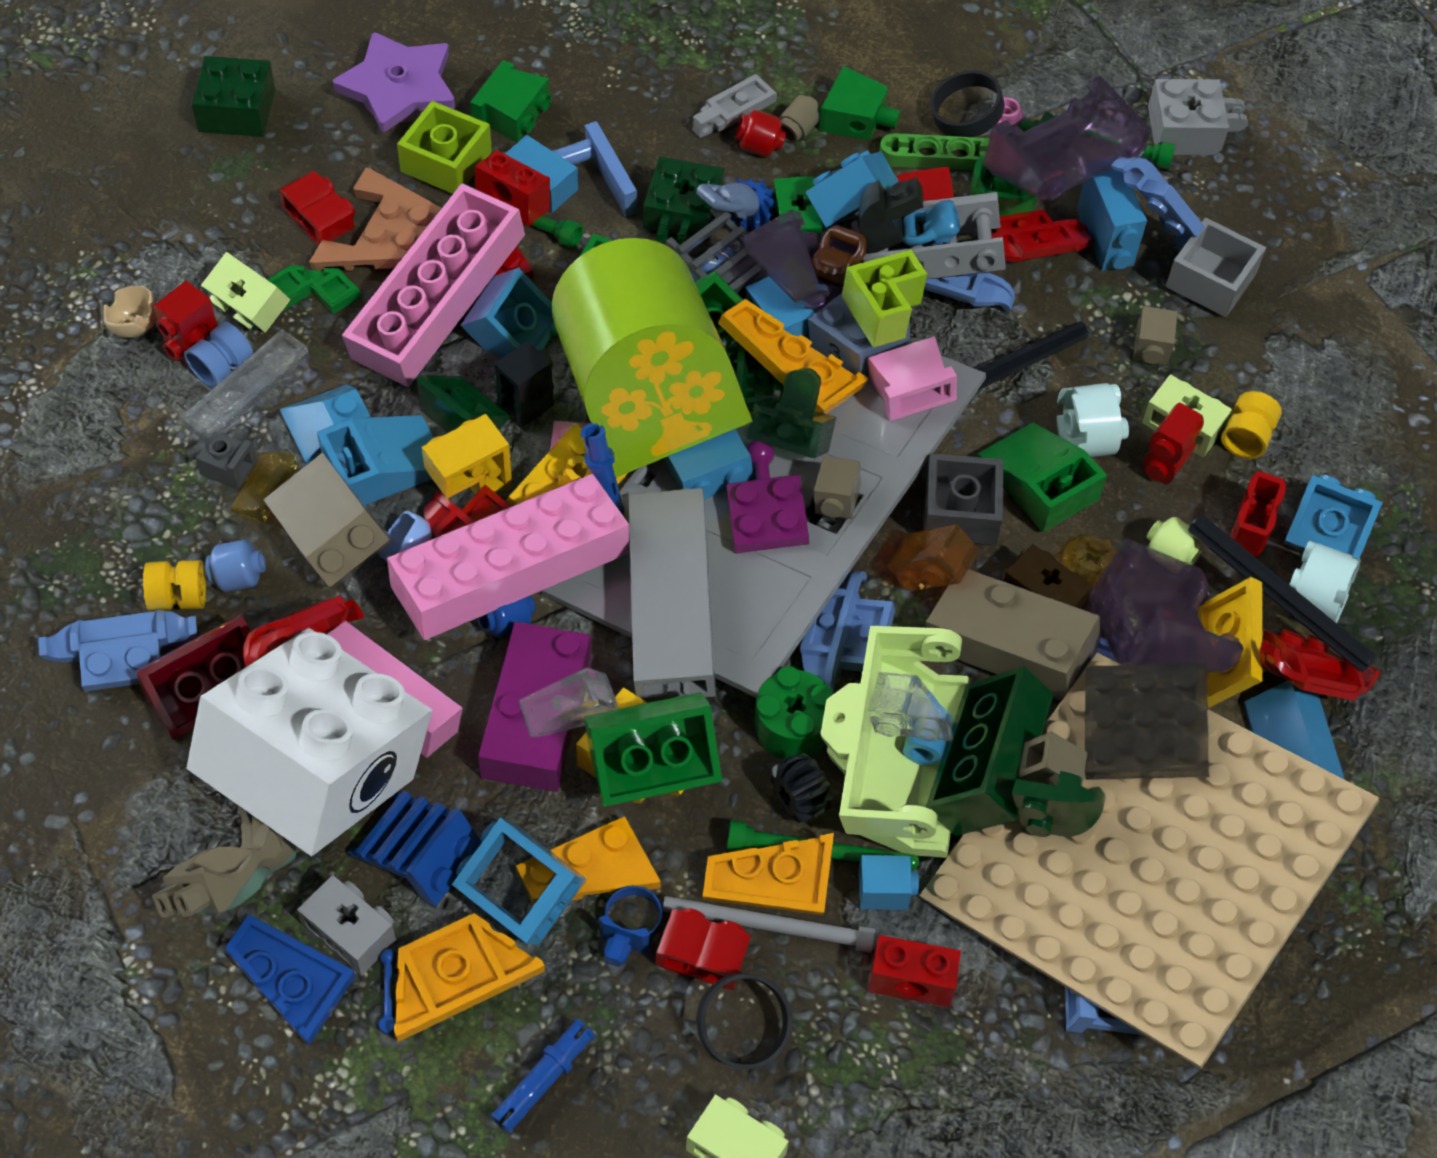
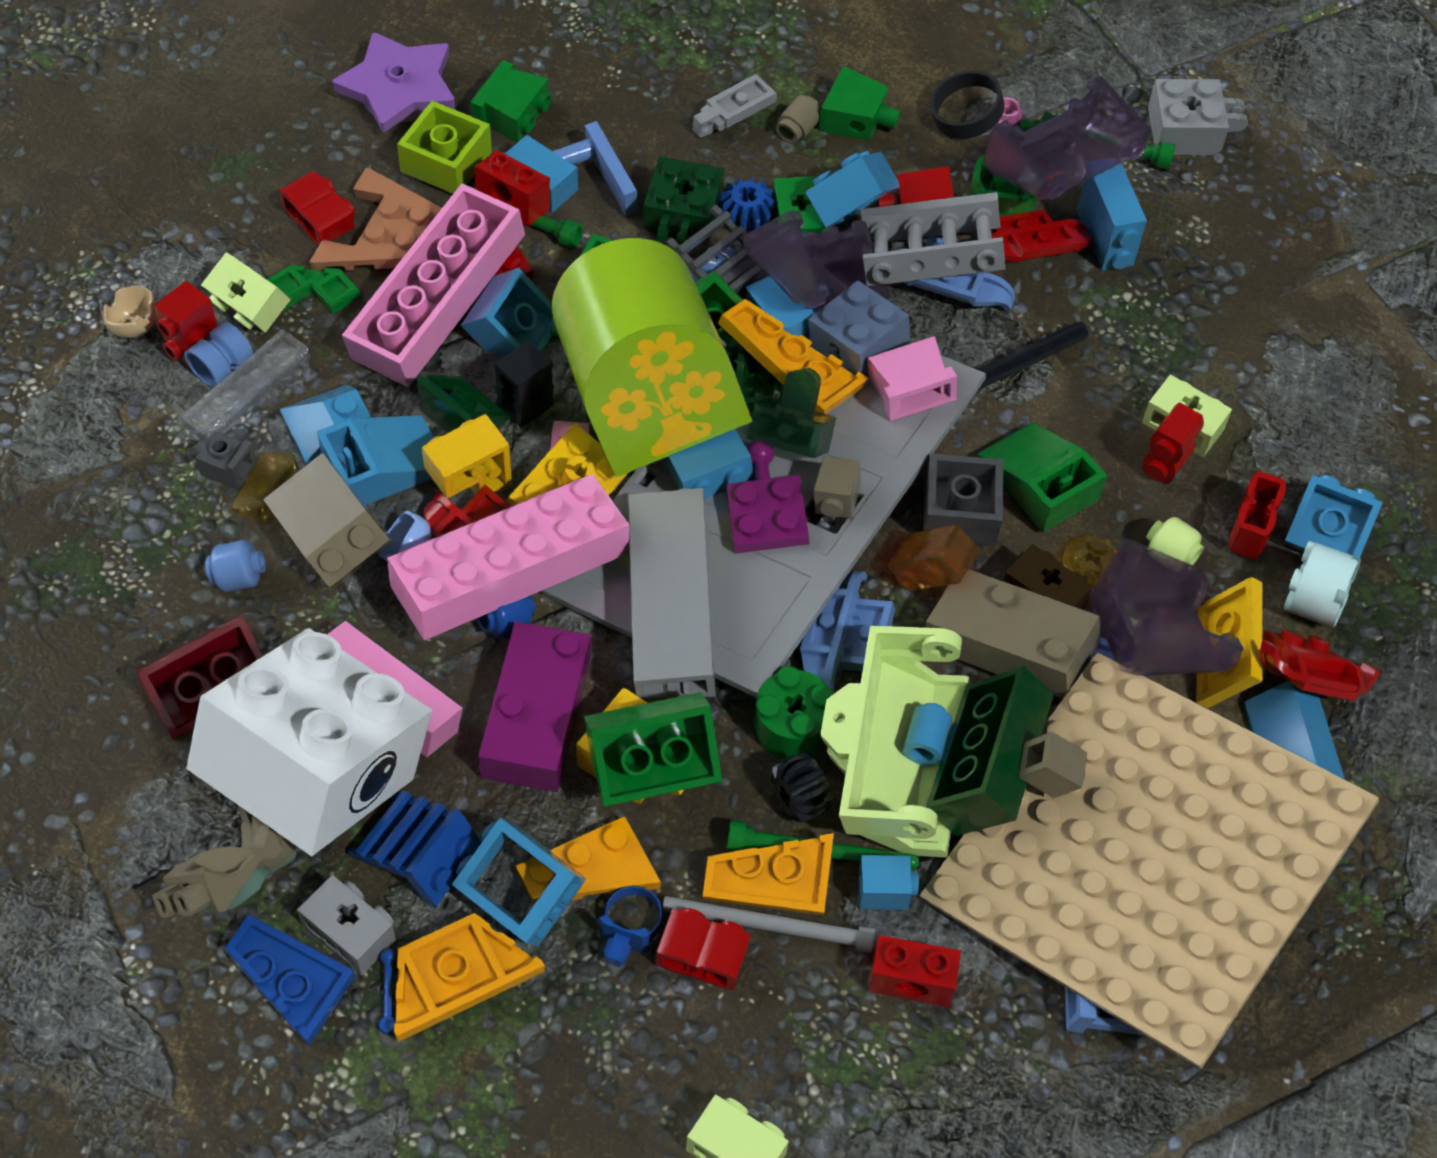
(117, 645): medium blue plate -> none
(161, 582): yellow wheel -> none
(233, 96): dark green piece -> none
(319, 617): red plate -> none
(555, 1061): blue pin -> none
(567, 702): clear slope -> none
(600, 461): blue pin -> none
(730, 197): sand blue piece -> none
(760, 133): red head -> none
(786, 1025): black tyre -> none
(831, 263): reddish brown piece -> none
(882, 210): pearl dark grey brick -> none
(883, 294): lime brick -> none
(907, 708): clear slope -> none
(940, 224): dark azure piece -> none
(941, 145): bright green beam -> none
(1057, 809): dark green slope -> none
(1092, 418): light aqua brick -> none
(1147, 721): clear smoke plate -> none
(1155, 335): dark tan brick -> none
(1161, 197): medium blue plate -> none
(1215, 267): light grey piece -> none
(1251, 425): yellow wheel -> none
(1282, 594): black axle -> none

